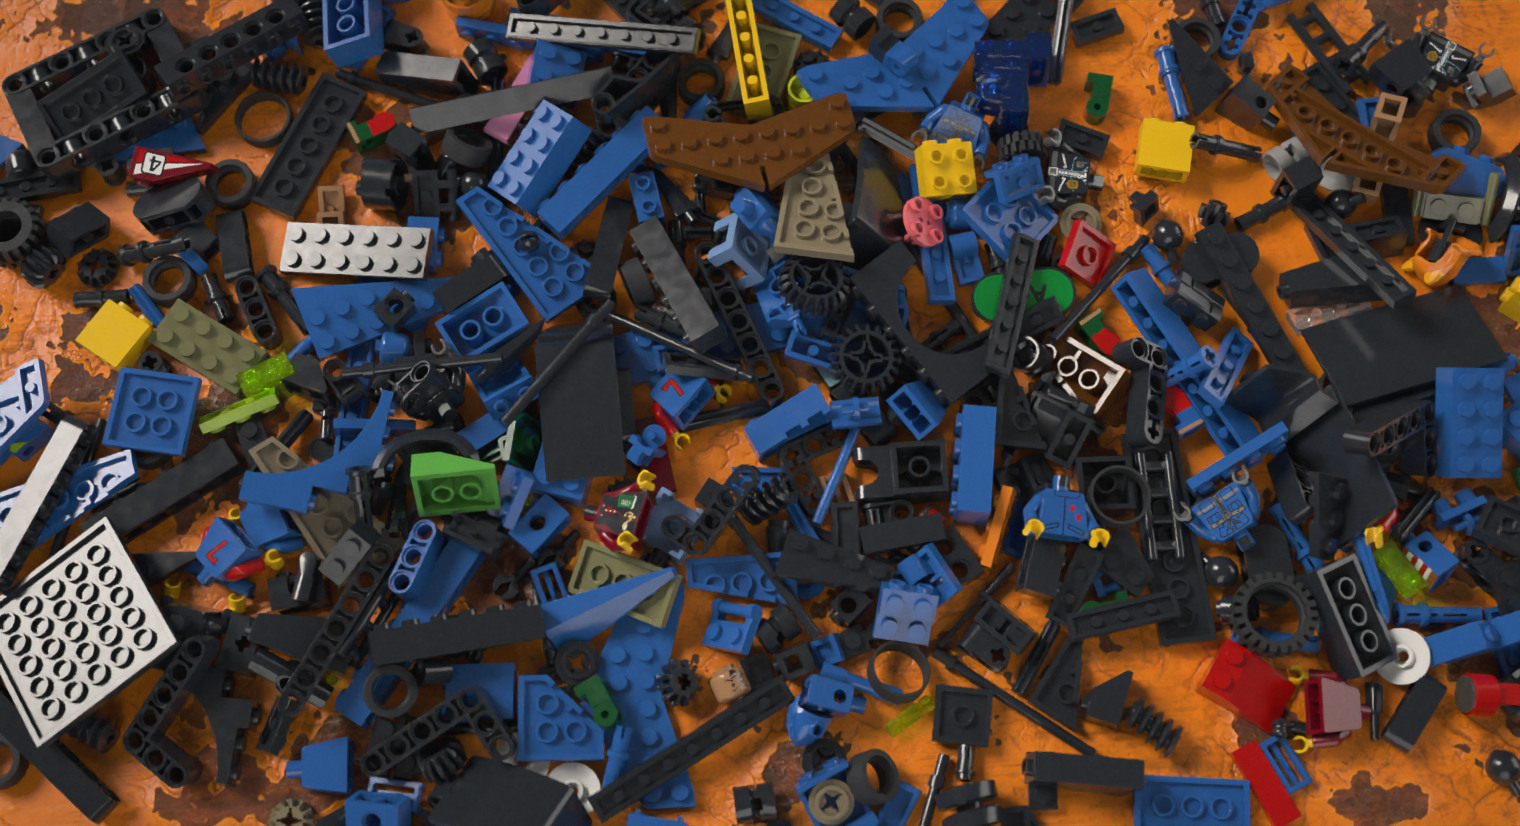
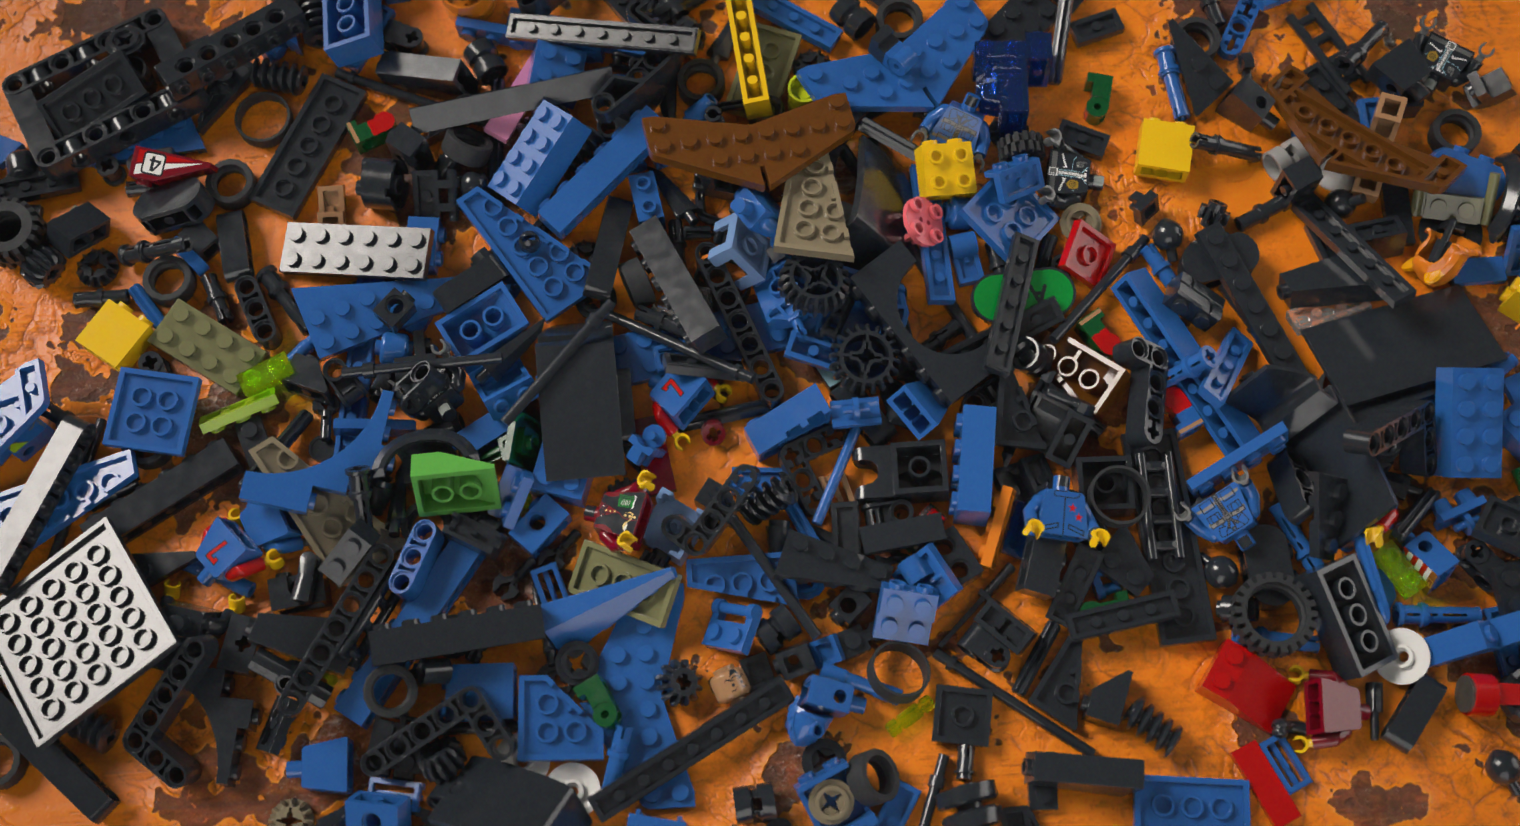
(720, 433): none -> dark red bush

